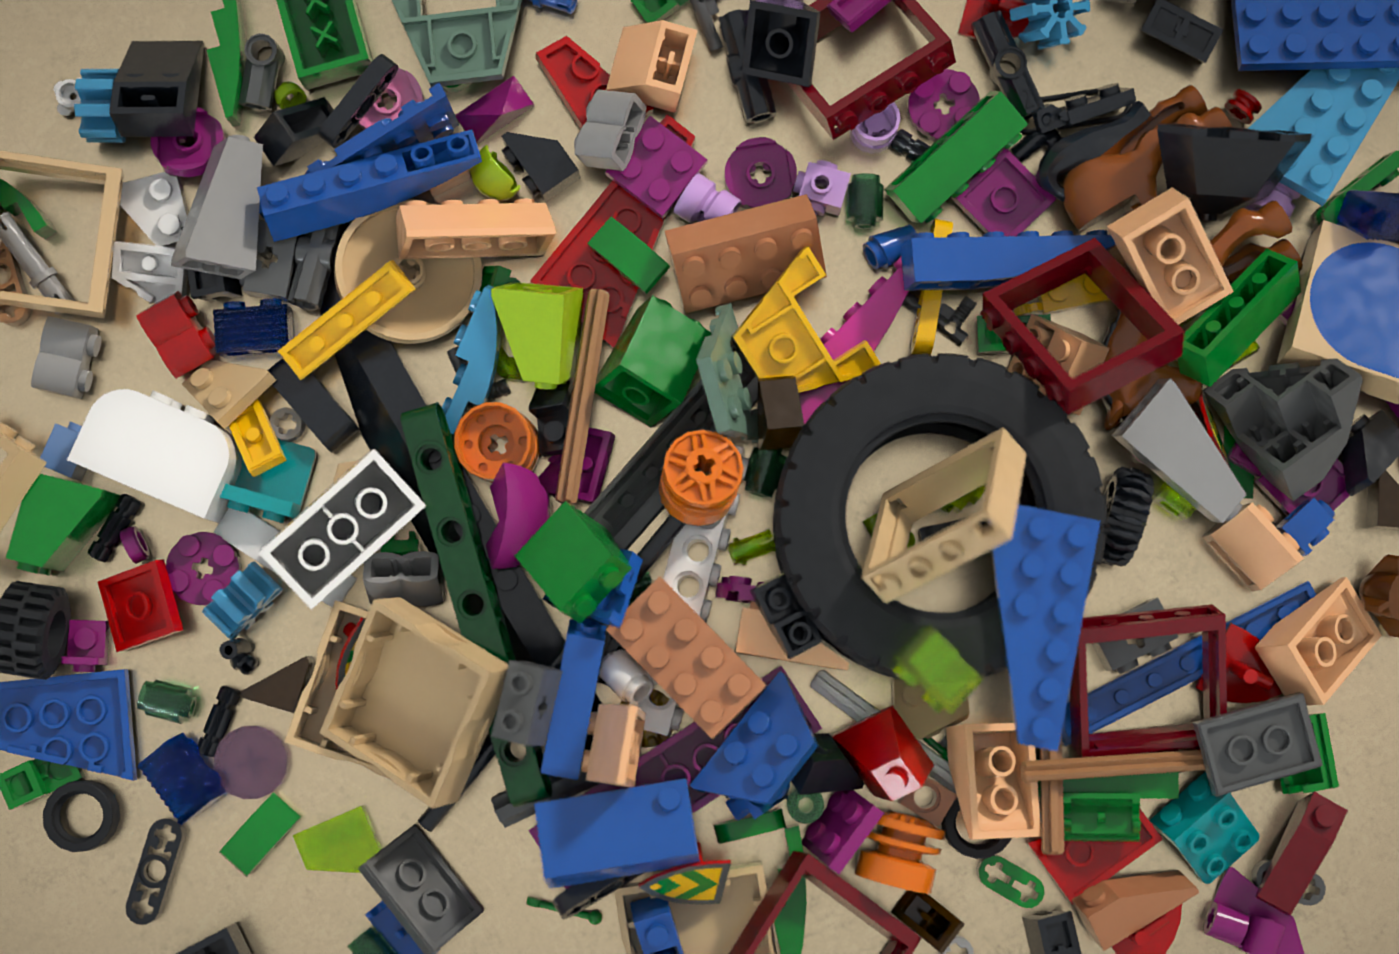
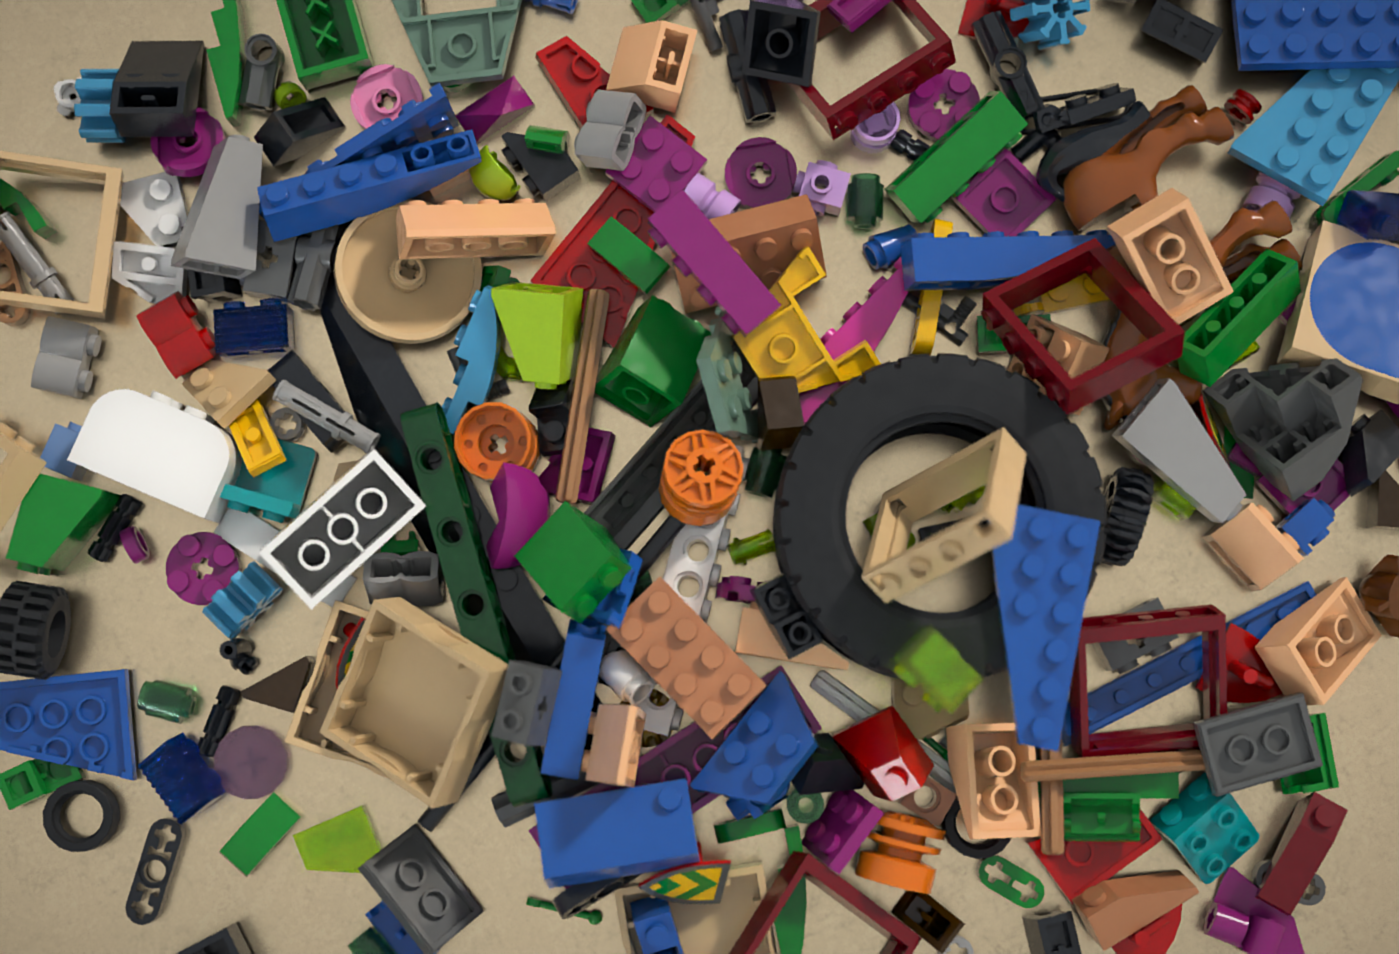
(87, 645): magenta bracket -> none
(140, 605): red plate -> none
(290, 396): none -> light grey pin
(347, 320): yellow tile -> none
(358, 101): black beam -> none
(547, 139): none -> green slope
(713, 263): none -> magenta brick
(1226, 165): black brick -> none

